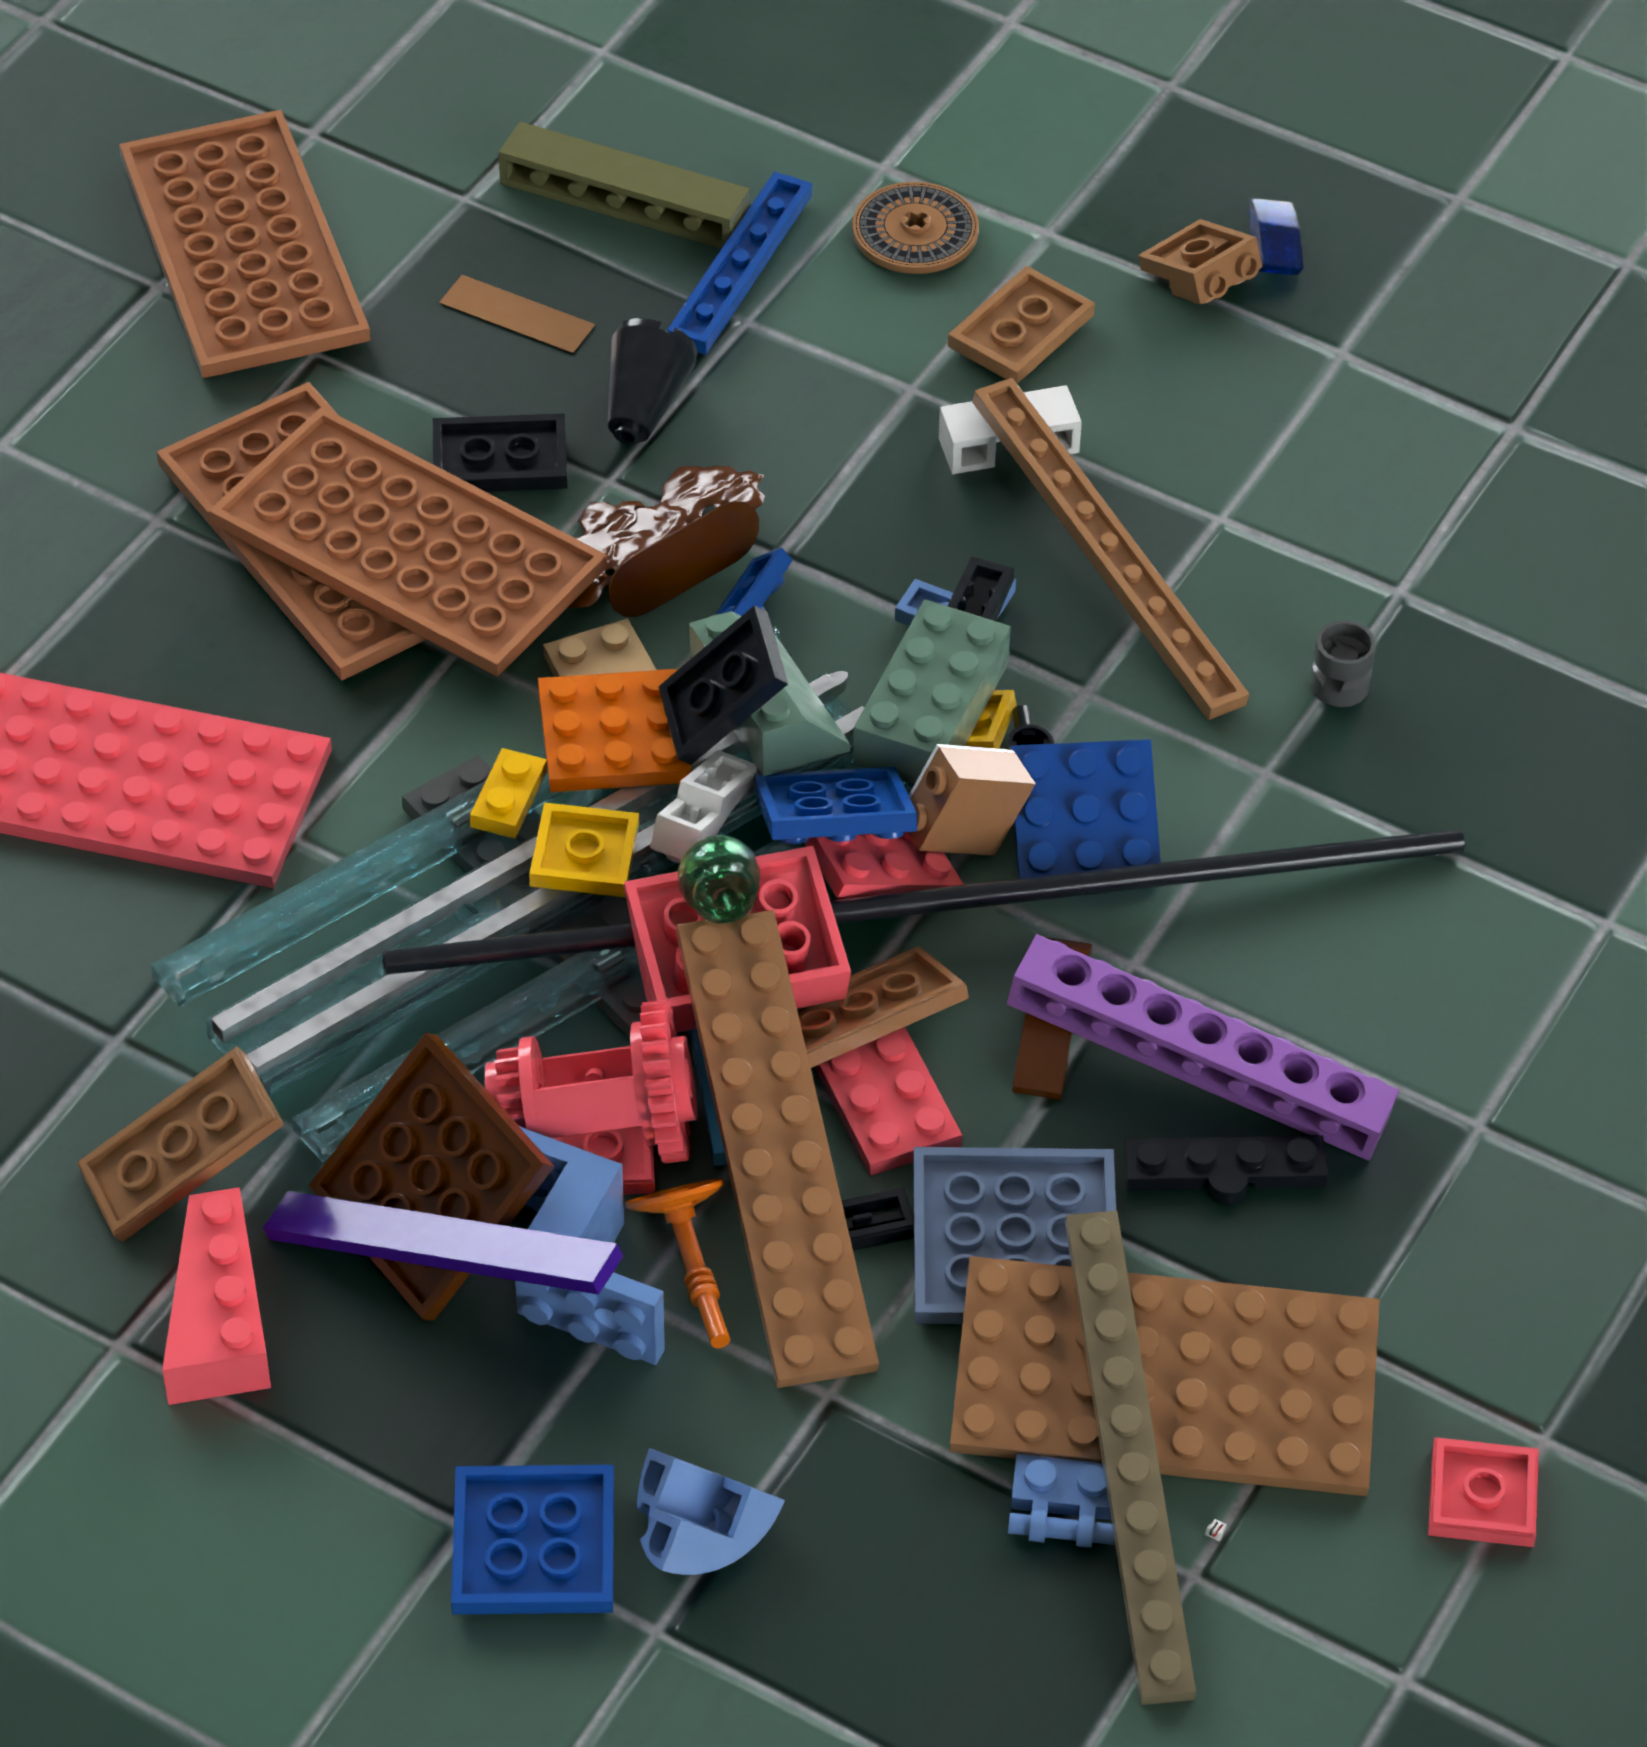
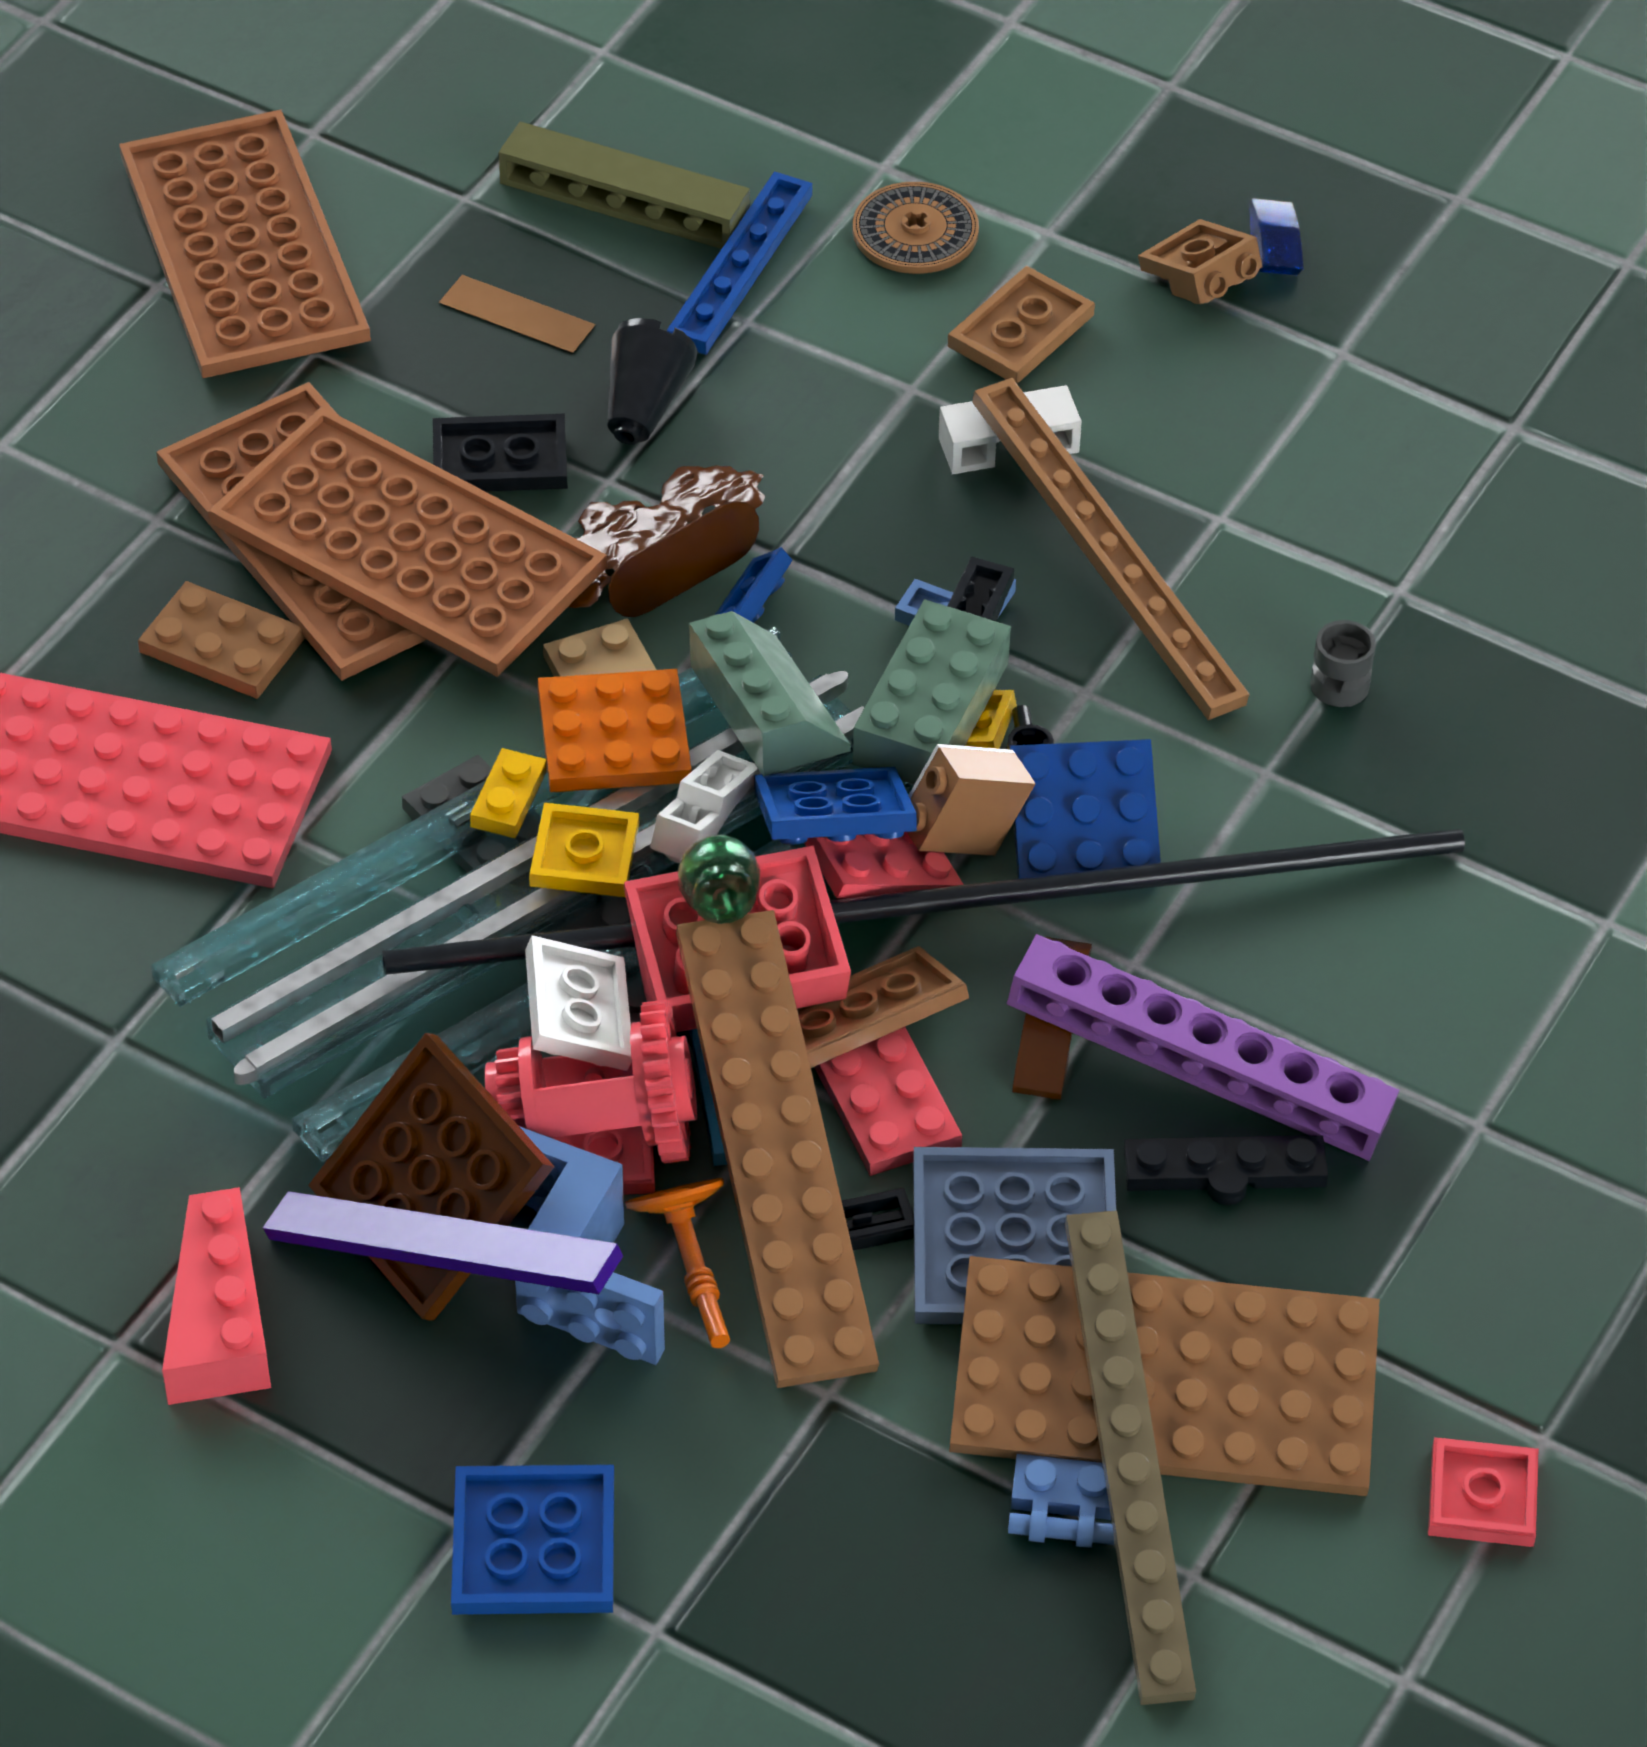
(180, 1144): medium nougat plate -> none
(221, 639): none -> medium nougat plate
(578, 1003): none -> white plate
(699, 1516): medium blue brick -> none
(723, 685): black plate -> none
(1216, 1530): white piece -> none

